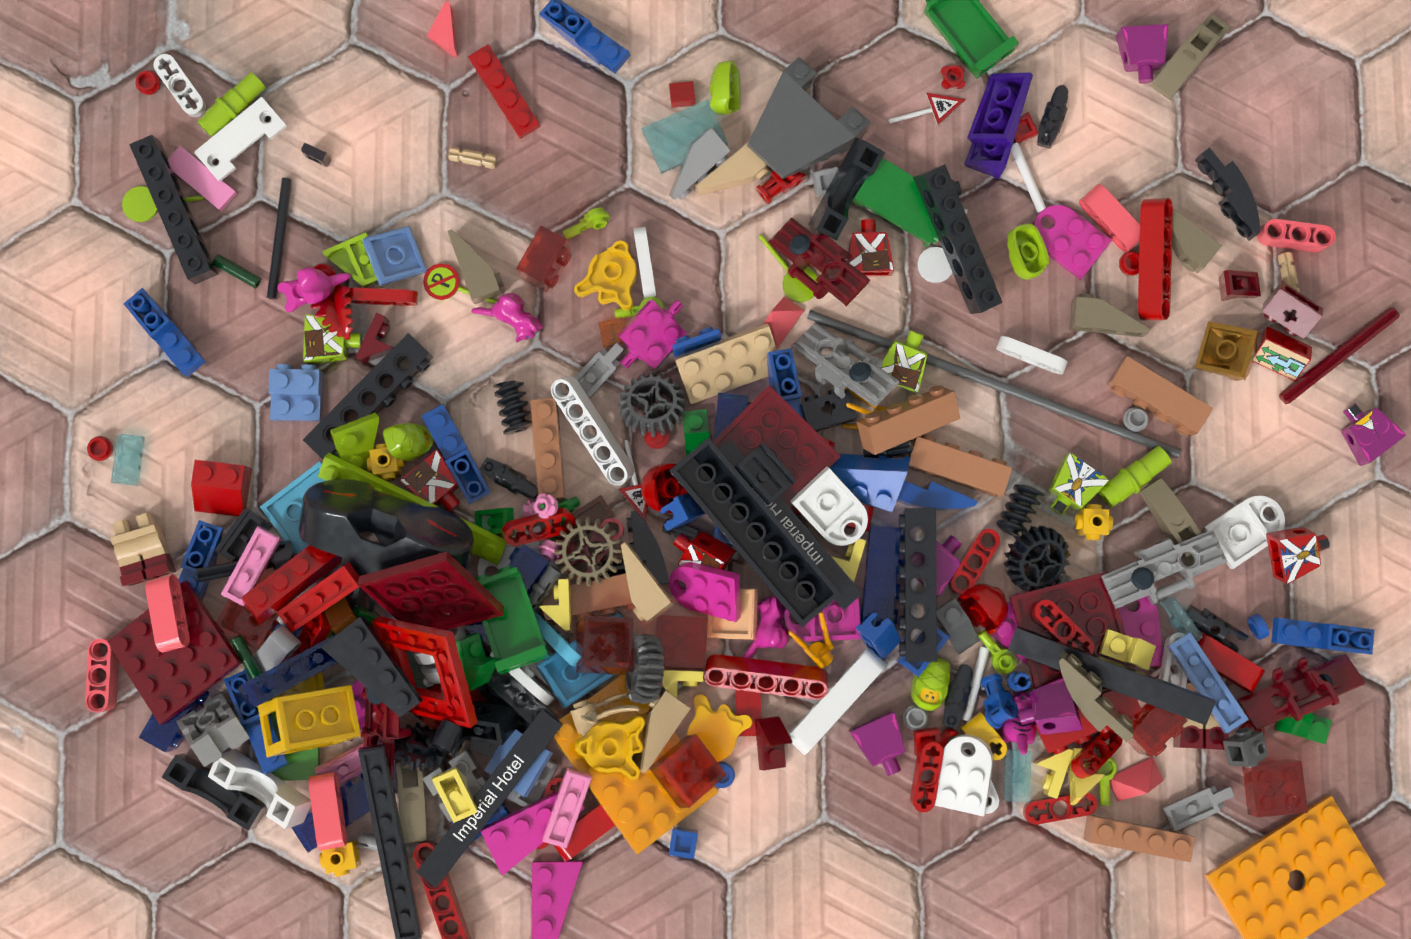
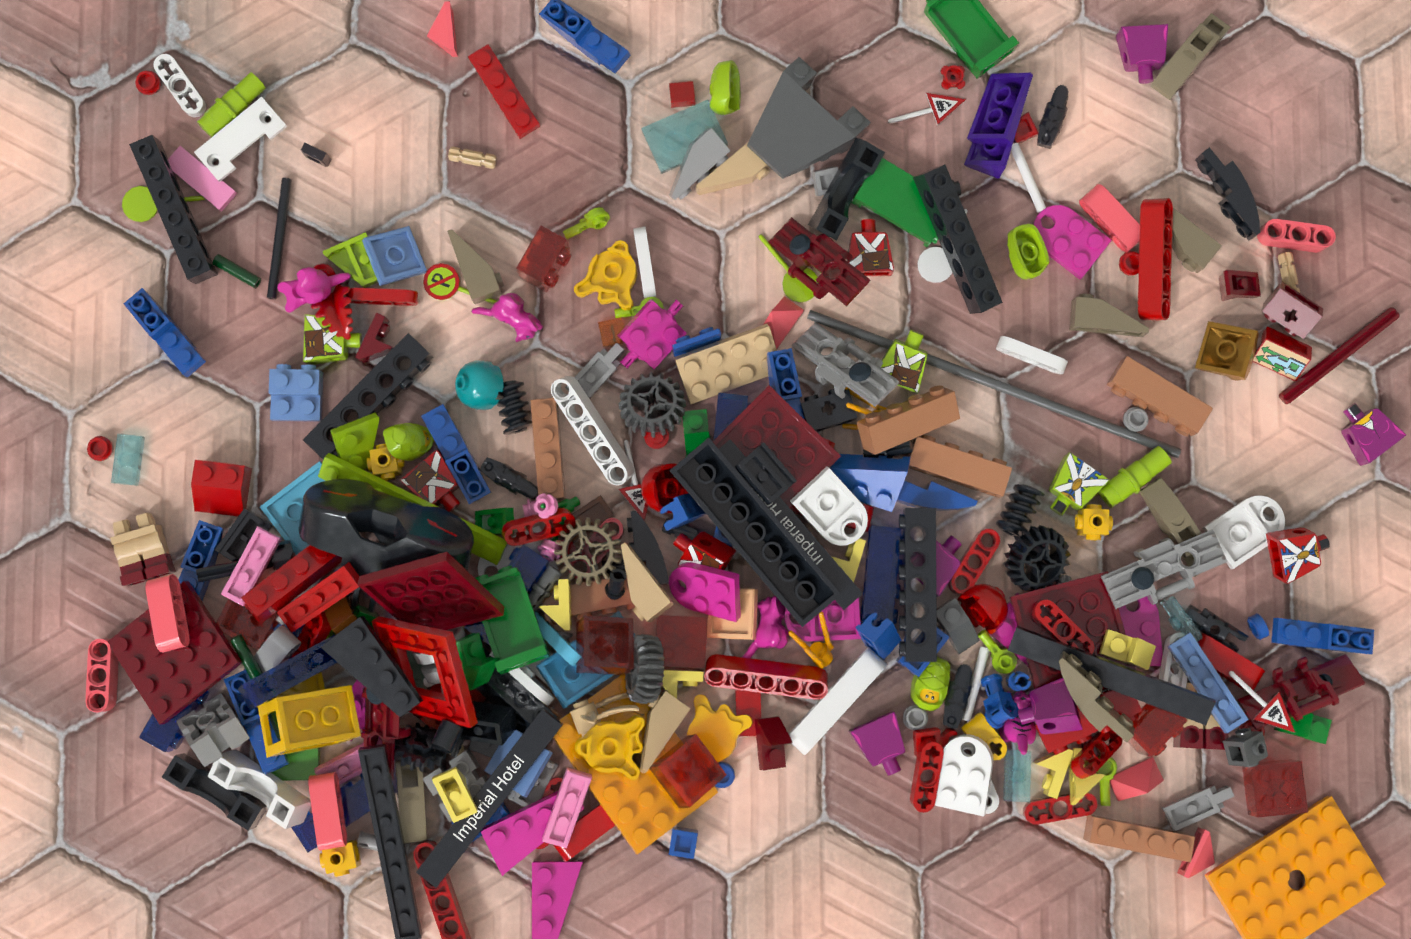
(479, 384): none -> teal cylinder
(615, 588): none -> black pin
(777, 184): red connector -> none
(1201, 857): none -> coral slope
(1273, 713): none -> piece

